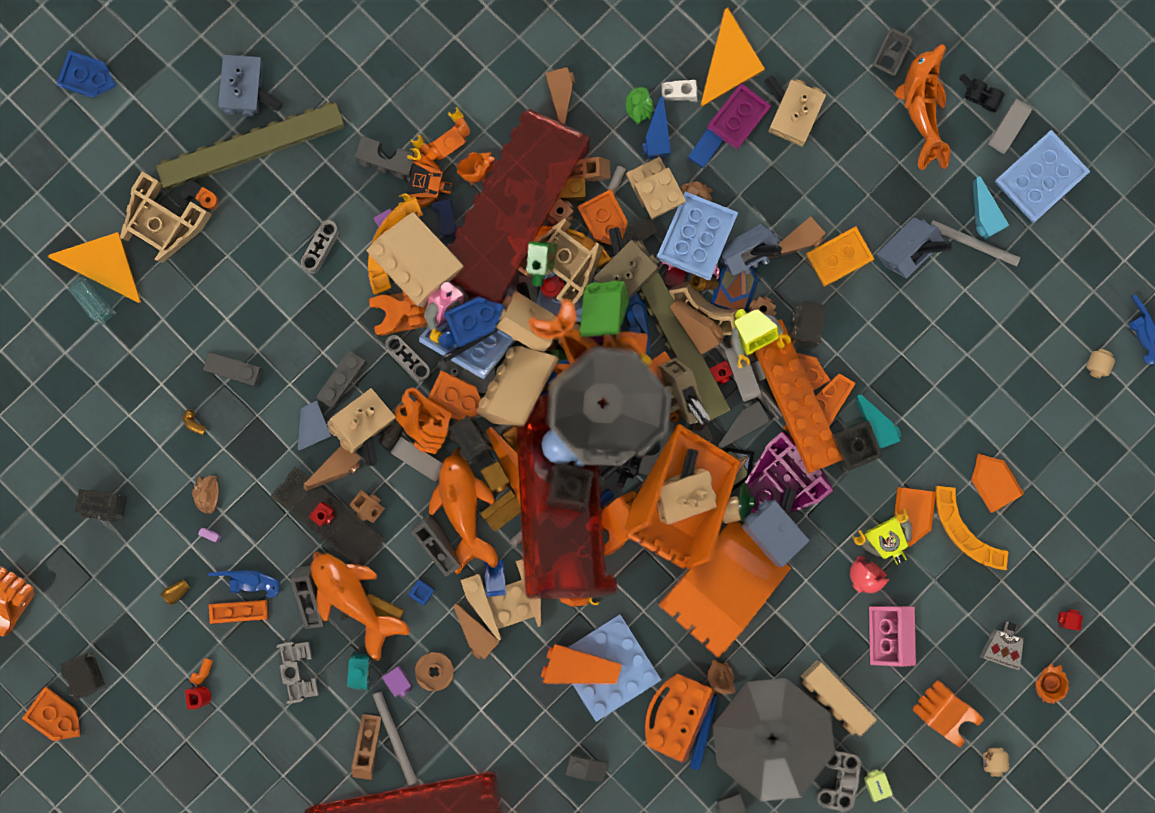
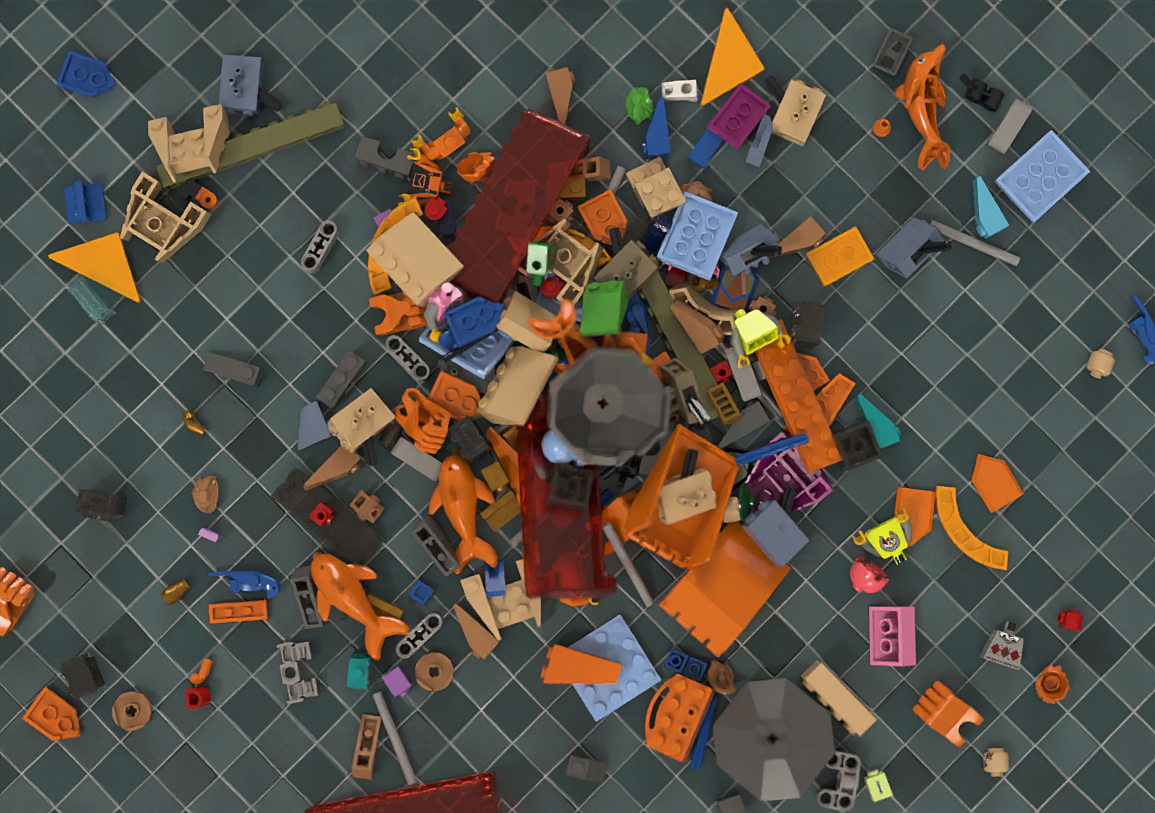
(85, 203): none -> blue bracket
(126, 720): none -> medium nougat plate
(191, 148): none -> tan wedge
(413, 634): none -> light grey beam
(436, 210): none -> red plate
(628, 564): none -> light grey piece
(656, 232): none -> clear blue leg
(686, 664): none -> blue slope
(731, 419): none -> pearl gold slope
(760, 142): none -> sand blue slope
(772, 449): none -> blue axle
(882, 127): none -> orange piece

